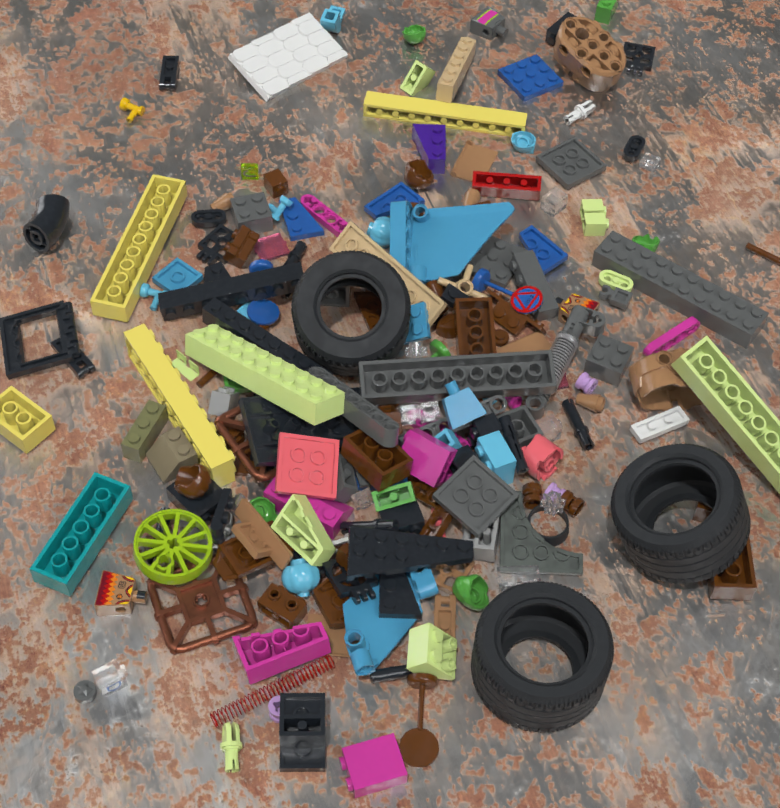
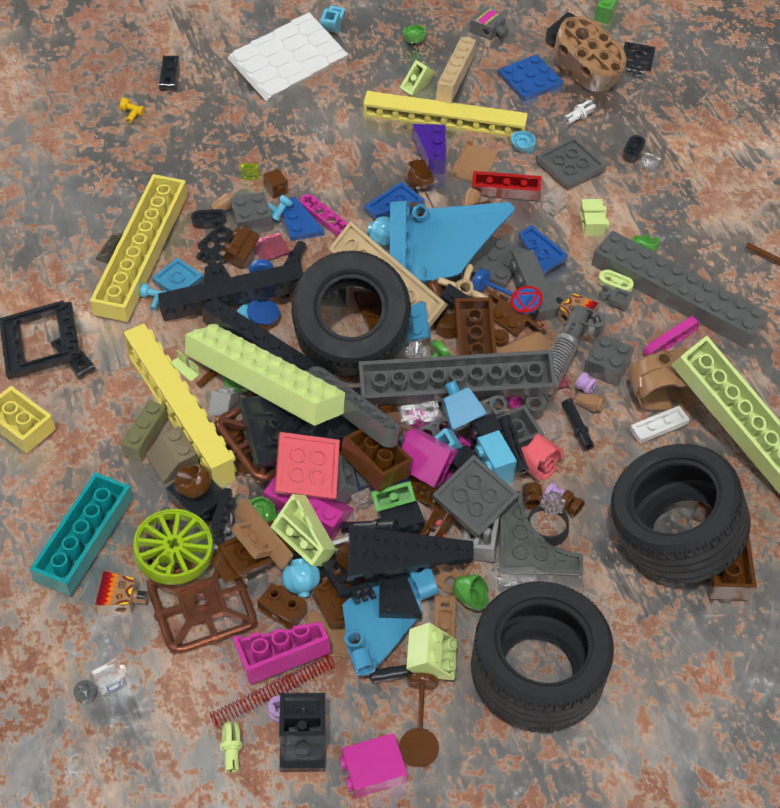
(47, 222): black brick -> none
(108, 249): none -> clear smoke slope

